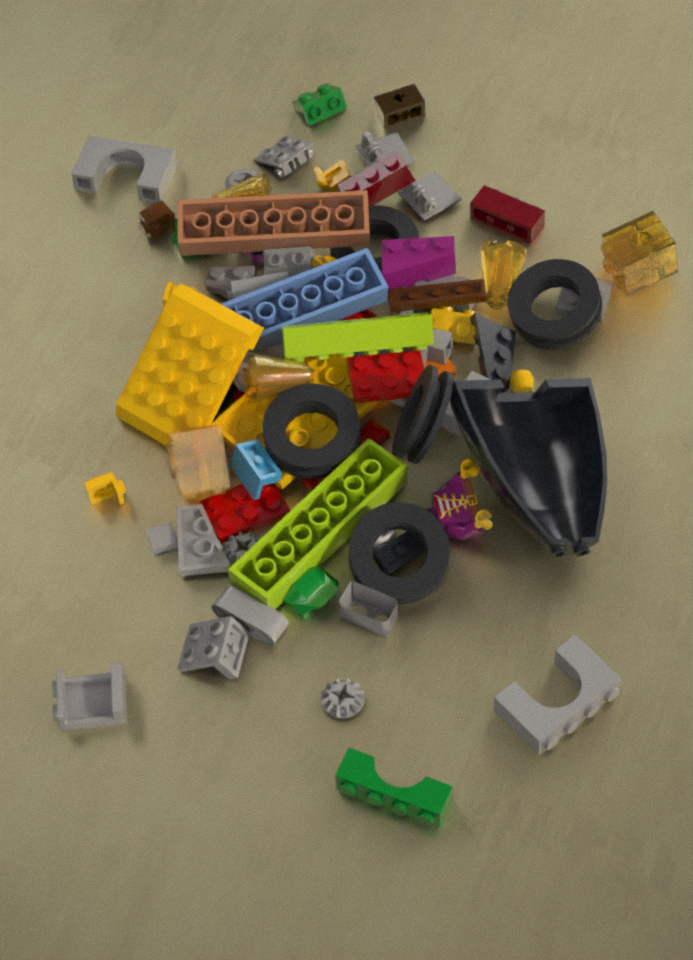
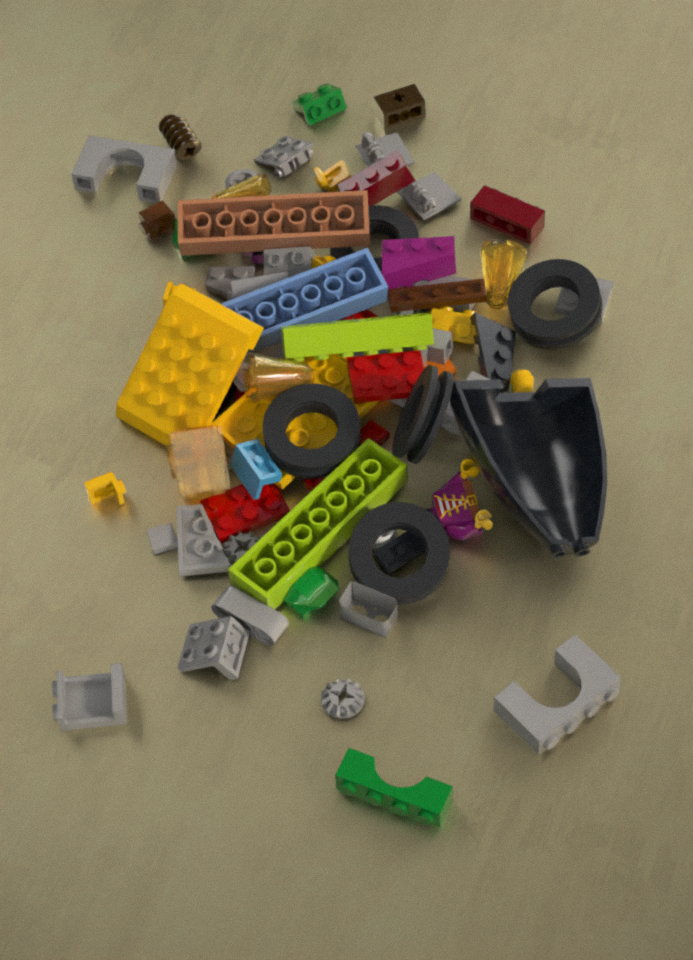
(180, 136): none -> dark brown piece
(639, 253): clear yellow brick -> none

